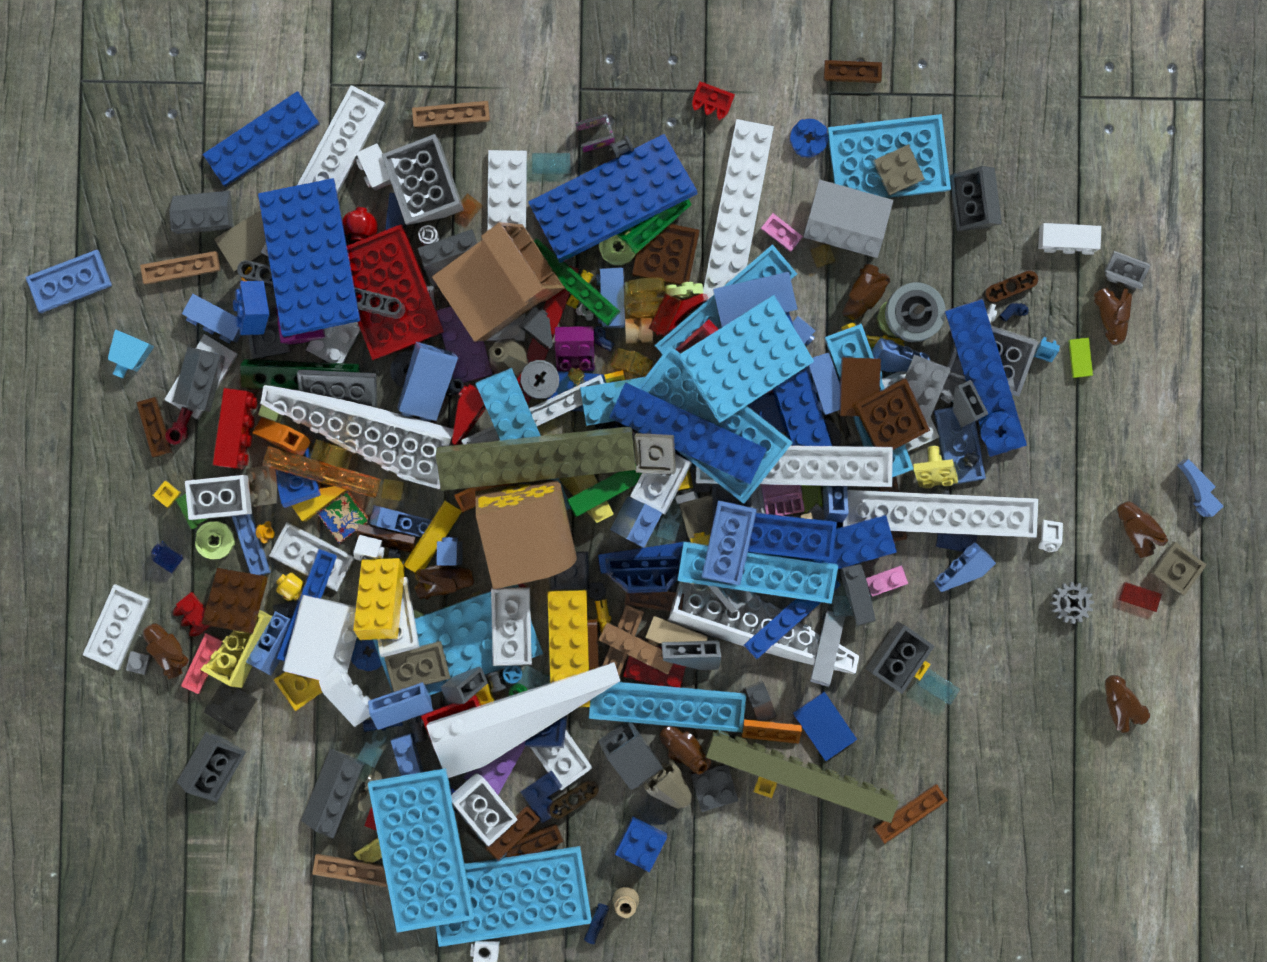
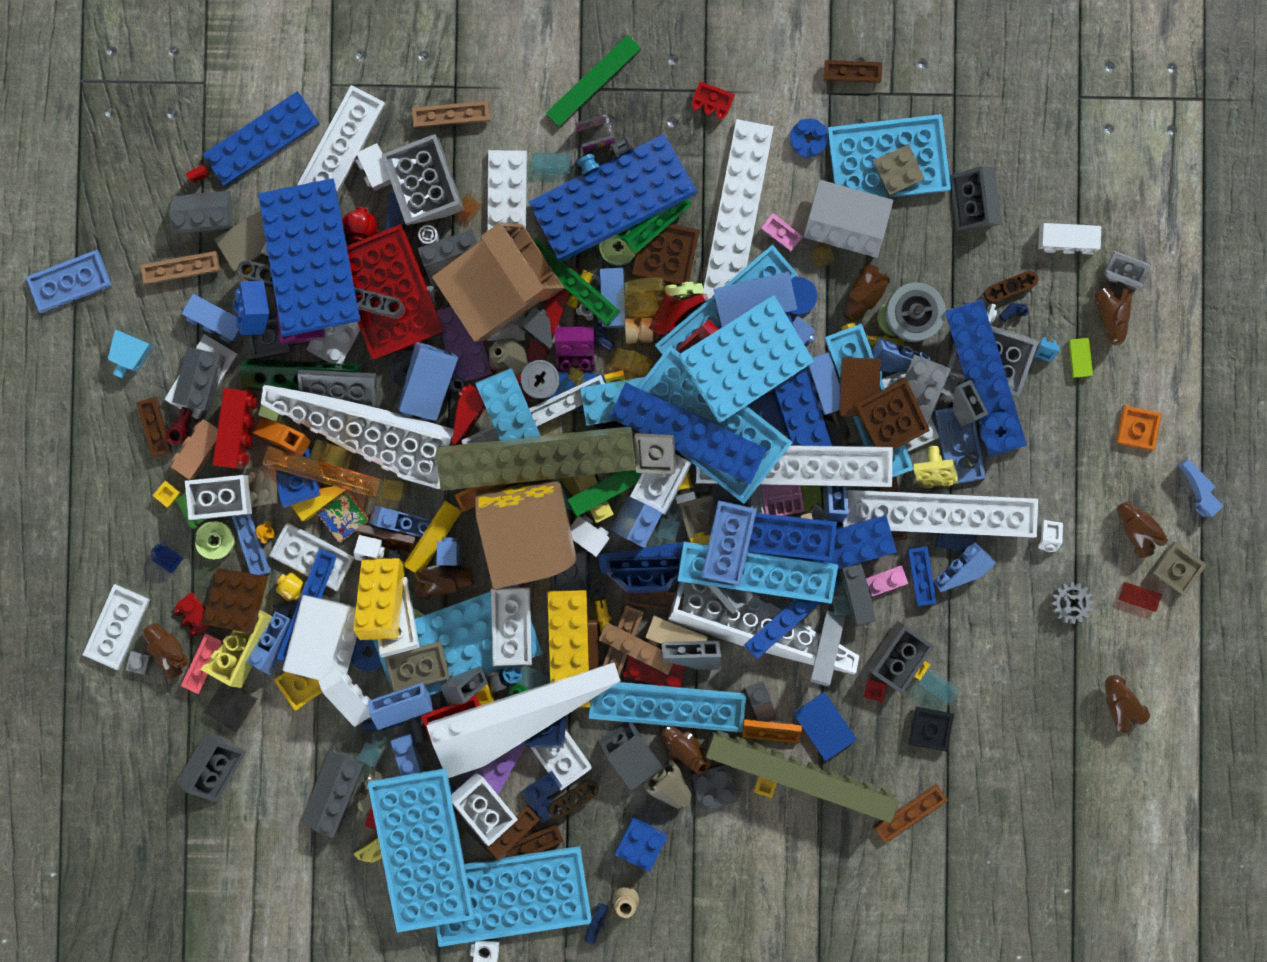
(196, 450): none -> nougat brick
(197, 174): none -> red tile
(349, 870): medium nougat plate -> none
(587, 164): none -> dark azure wheel
(589, 536): none -> white brick
(593, 81): none -> green tile
(805, 295): none -> blue tile
(875, 690): none -> red tile
(921, 576): none -> blue plate
(931, 728): none -> black plate
(1138, 428): none -> orange tile

